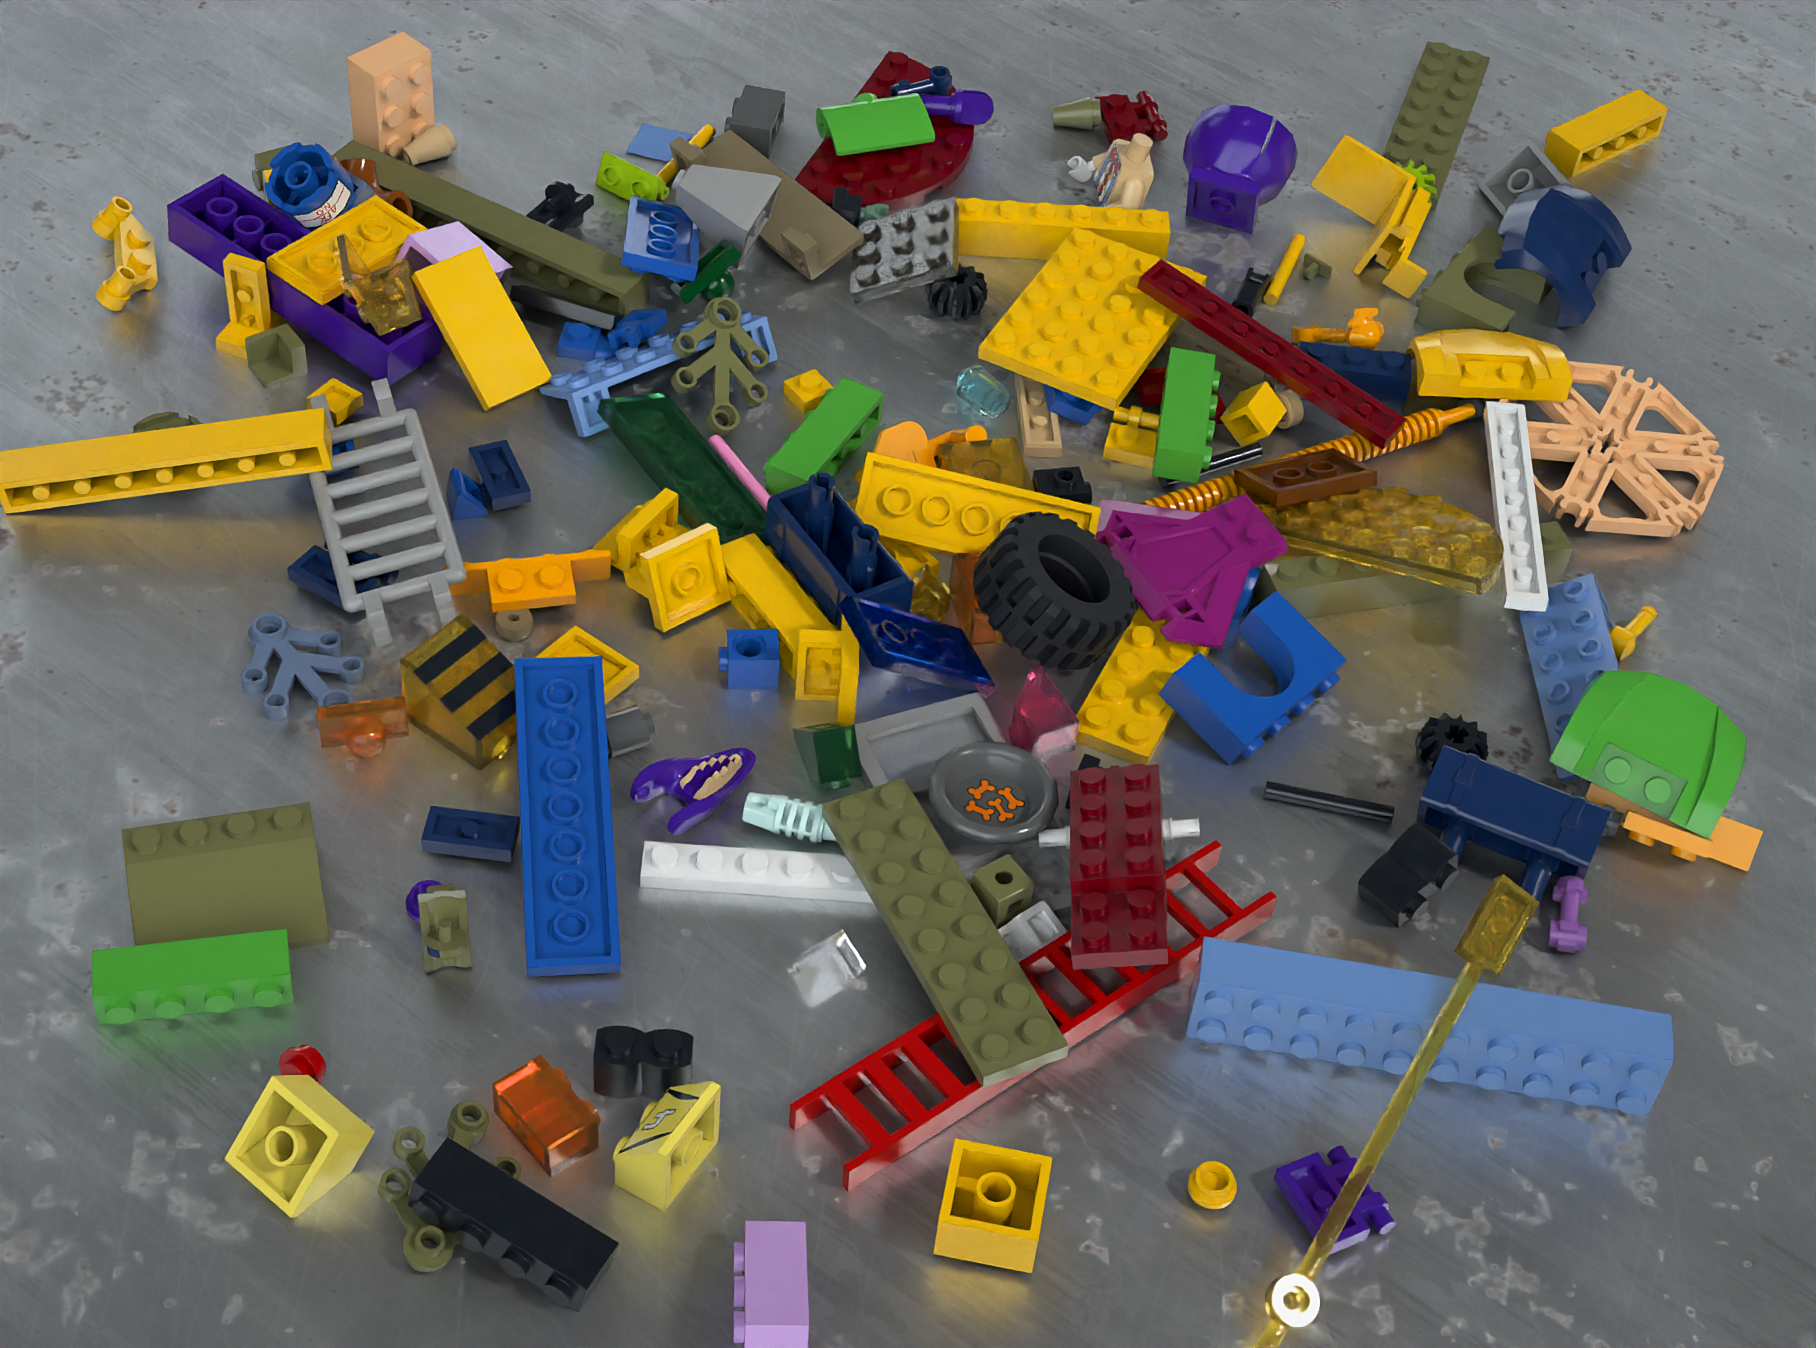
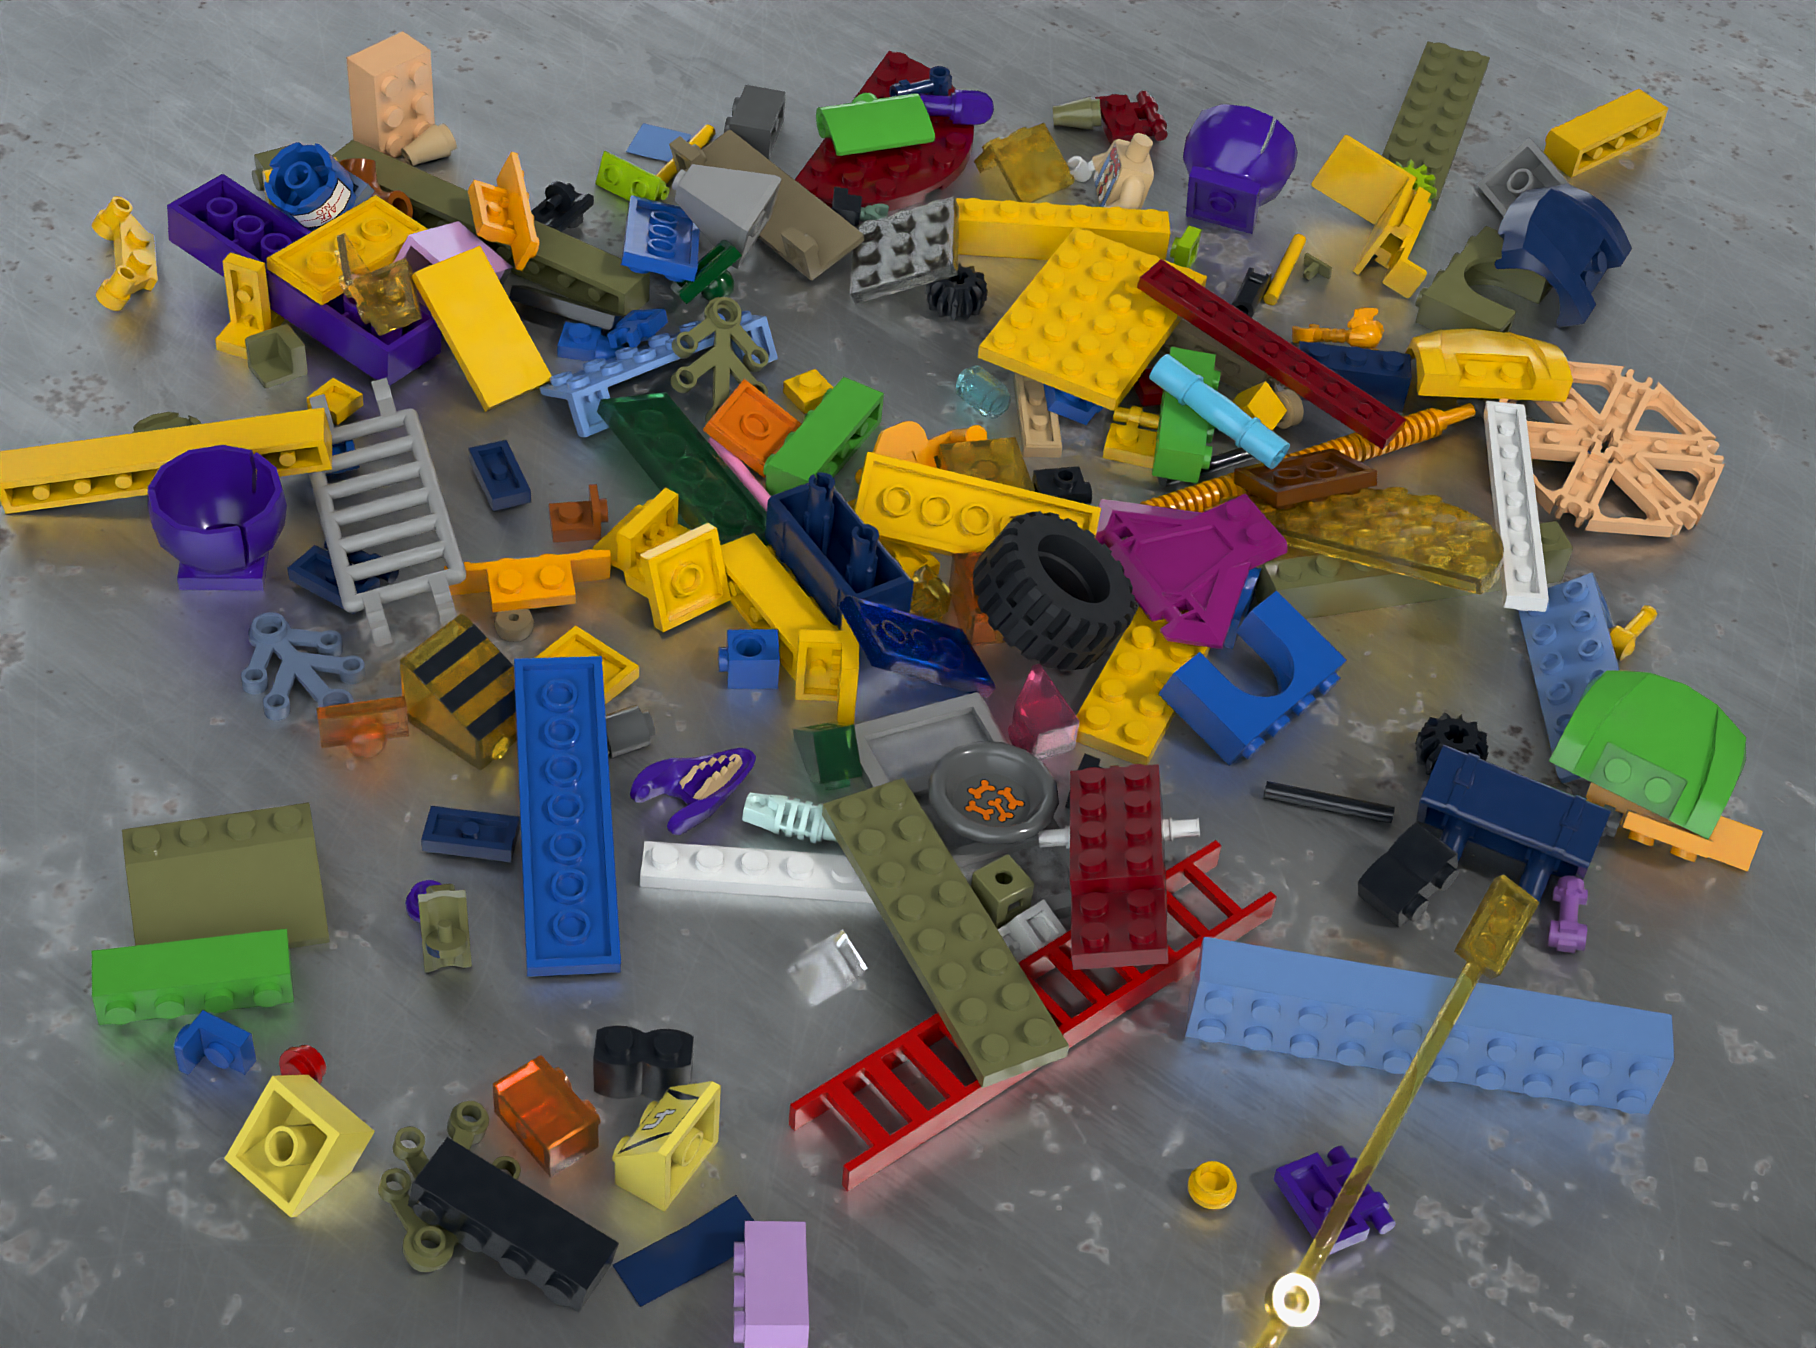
(218, 516): none -> dark purple plate
(218, 1041): none -> blue bracket
(464, 497): blue slope -> none
(505, 212): none -> light orange bracket
(578, 519): none -> dark orange bracket
(685, 1252): none -> dark blue sticker
(751, 426): none -> orange tile
(993, 1205): yellow brick -> none
(1028, 163): none -> clear yellow bracket
(1185, 249): none -> lime plate
(1219, 411): none -> medium azure piece

